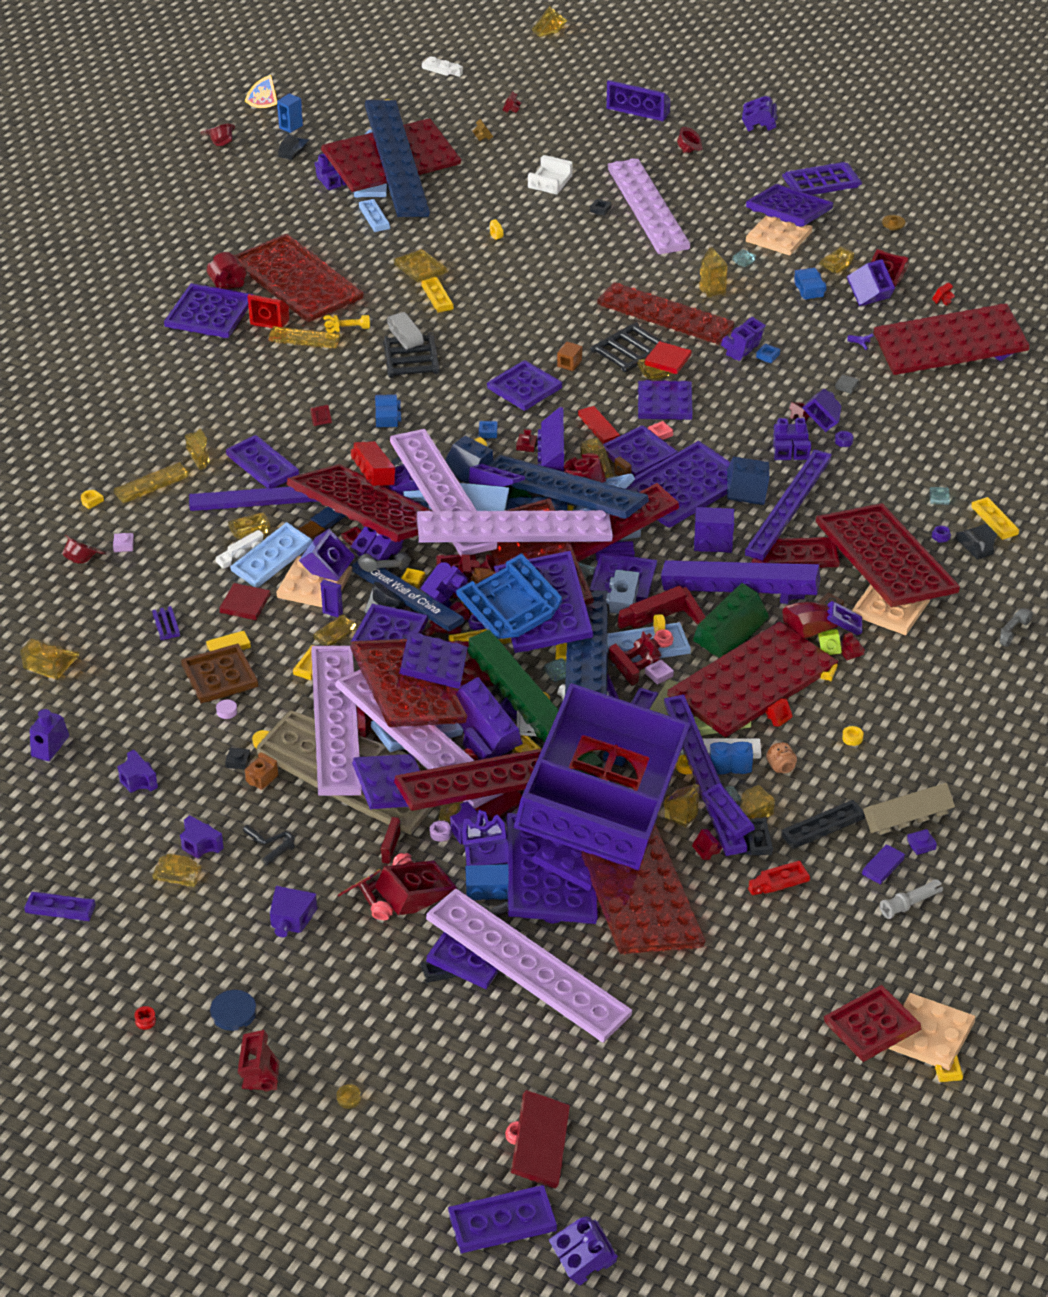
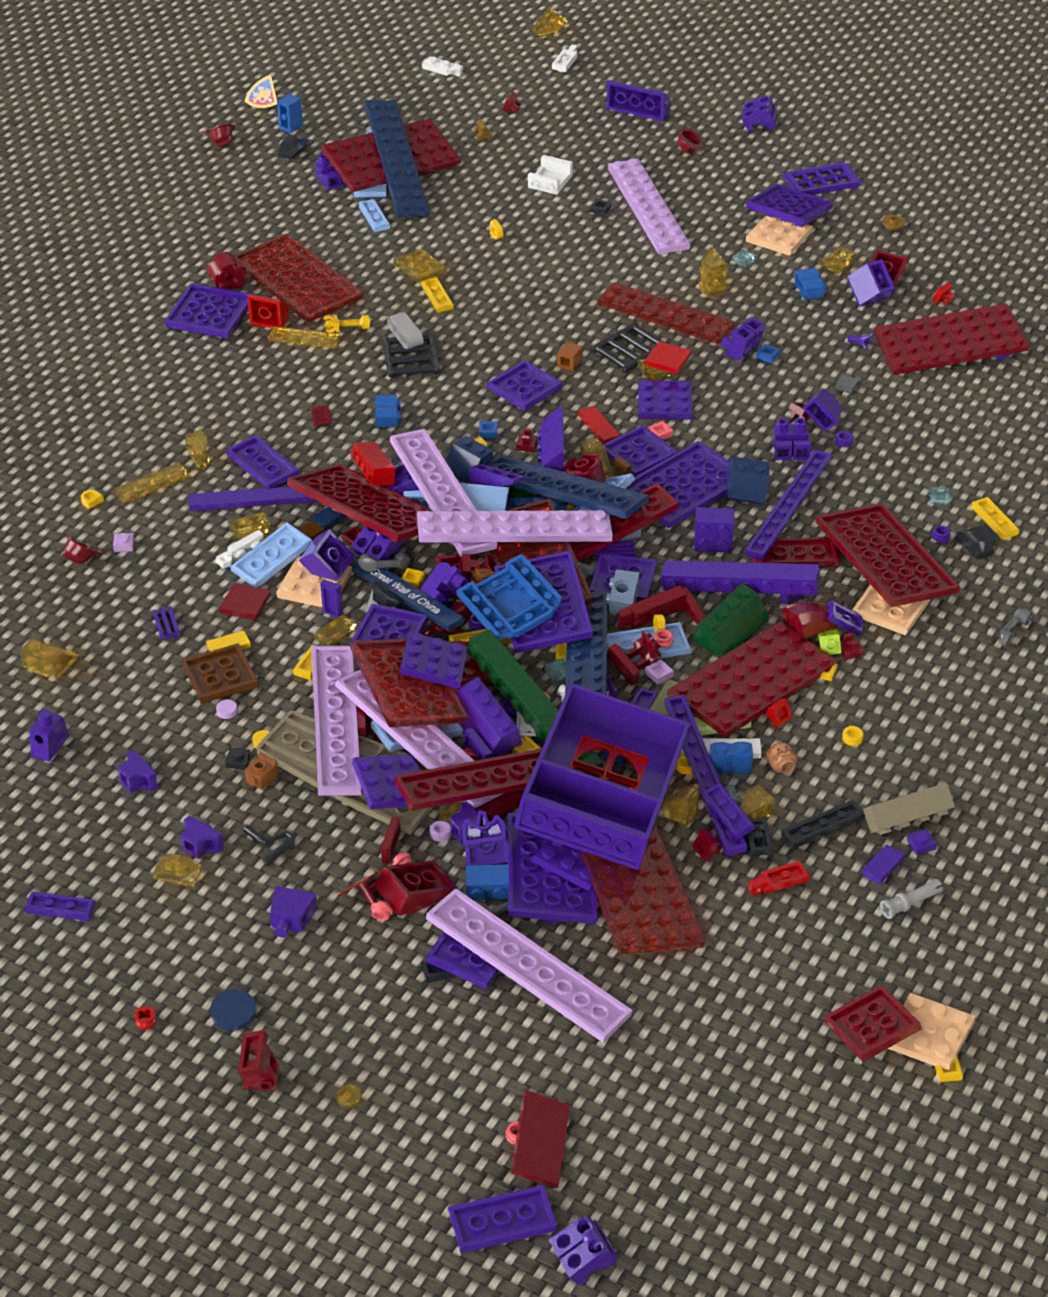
(565, 59): none -> white hinge

